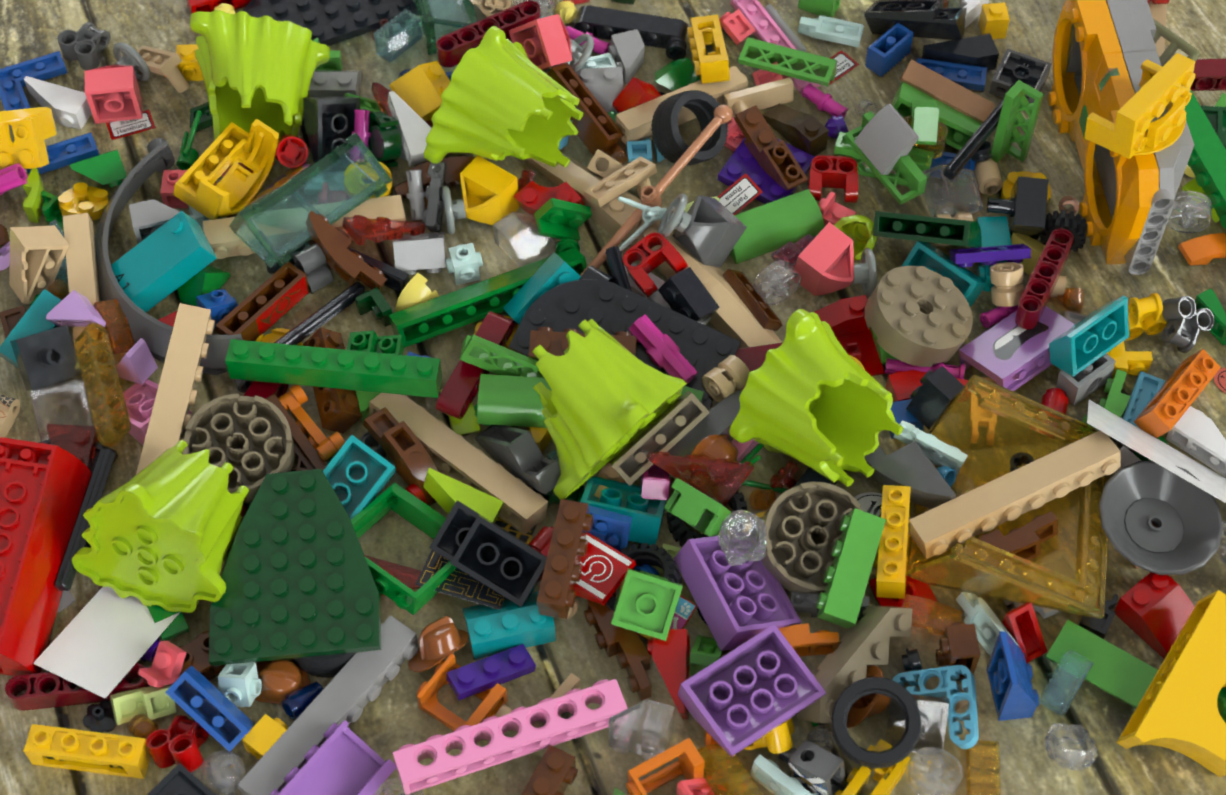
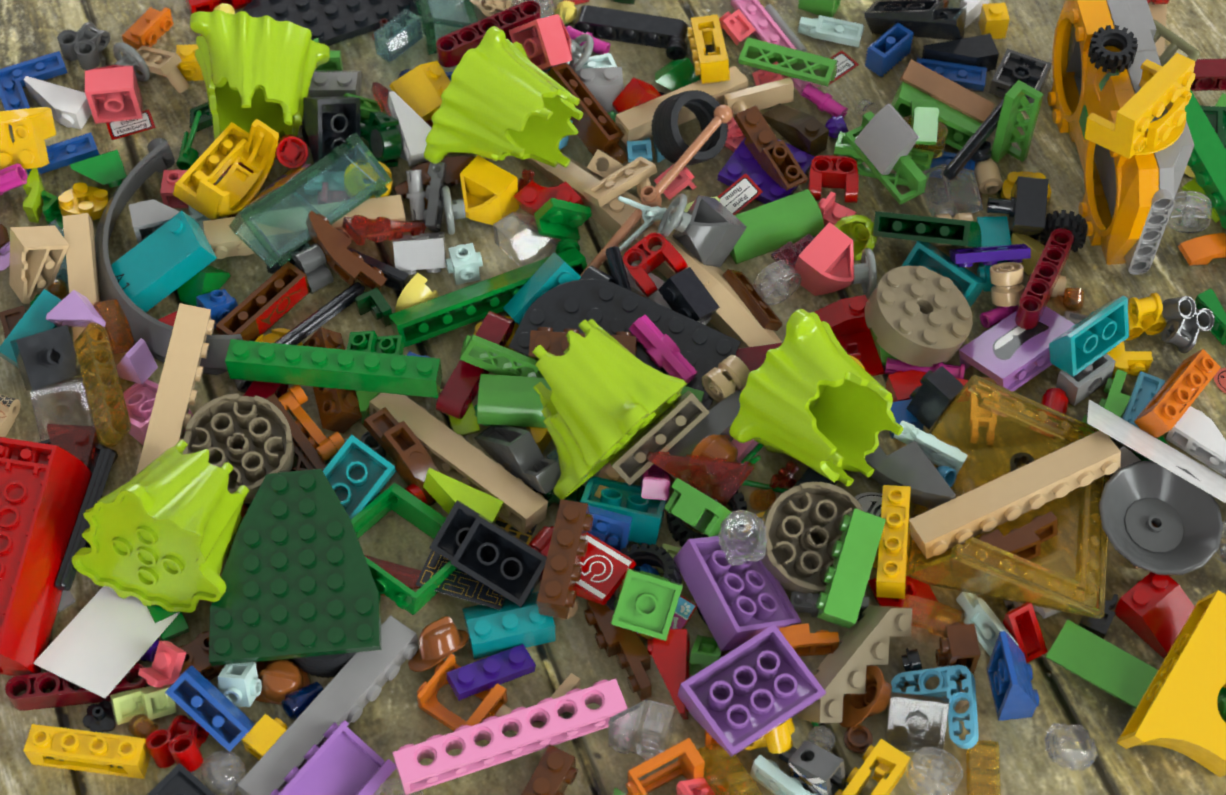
(148, 28): none -> orange bracket
(362, 125): dark pink pin -> none
(628, 52): light grey slope -> none
(679, 183): none -> coral bracket
(858, 739): none -> reddish brown plate
(903, 698): black tyre -> none
(1065, 682): clear light blue brick -> none
(1068, 200): nougat pin -> none
(1115, 38): none -> black tyre

